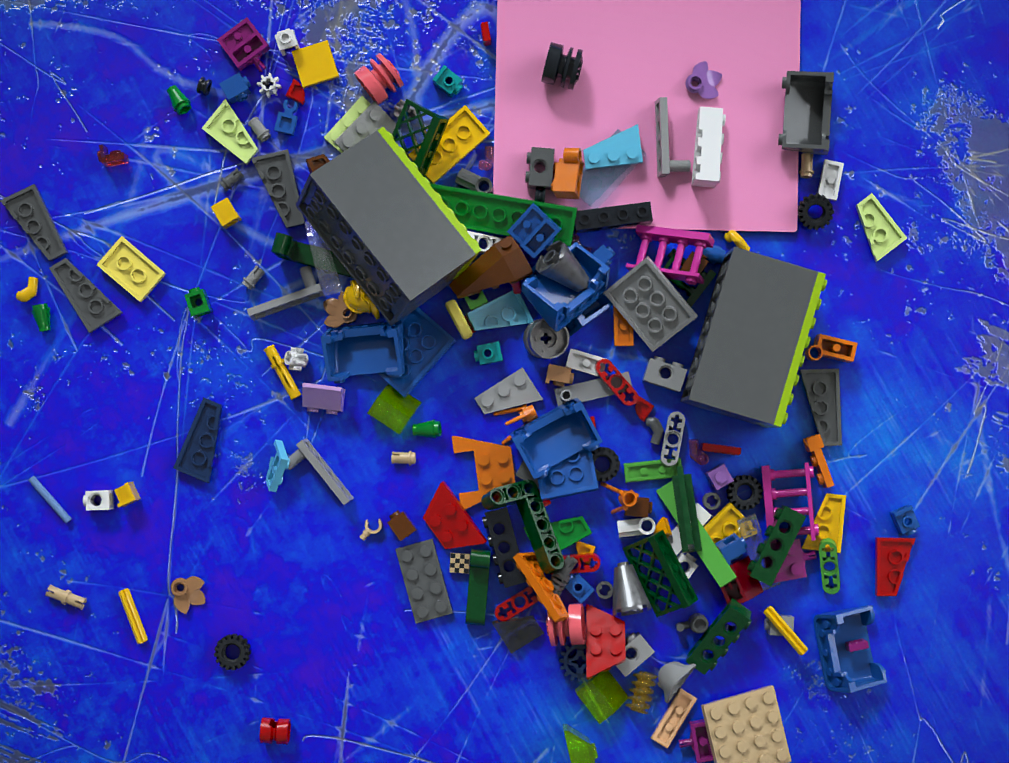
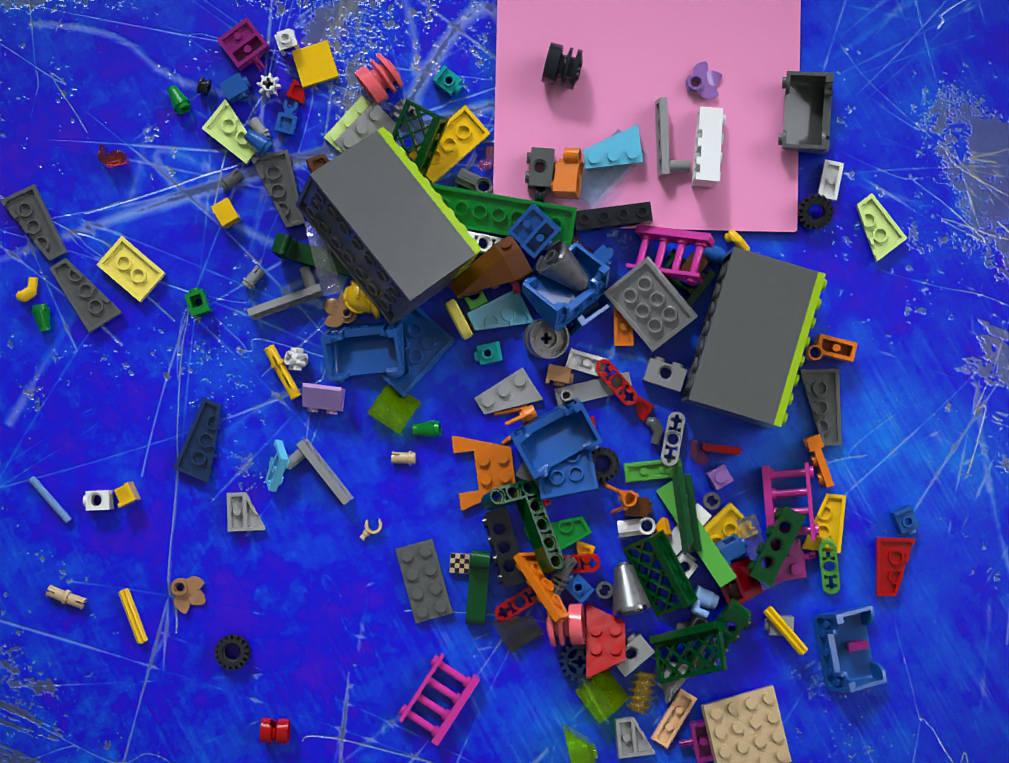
(242, 513): none -> light grey wing
(259, 142): none -> blue cone
(401, 524): reddish brown brick -> none
(447, 715): none -> dark pink fence
(451, 521): red wing -> none
(485, 34): red tile -> none
(630, 738): none -> light grey wing
(690, 635): none -> dark green fence
(706, 599): none -> light blue piece
(755, 488): black tyre -> none
(806, 165): tan pin -> none

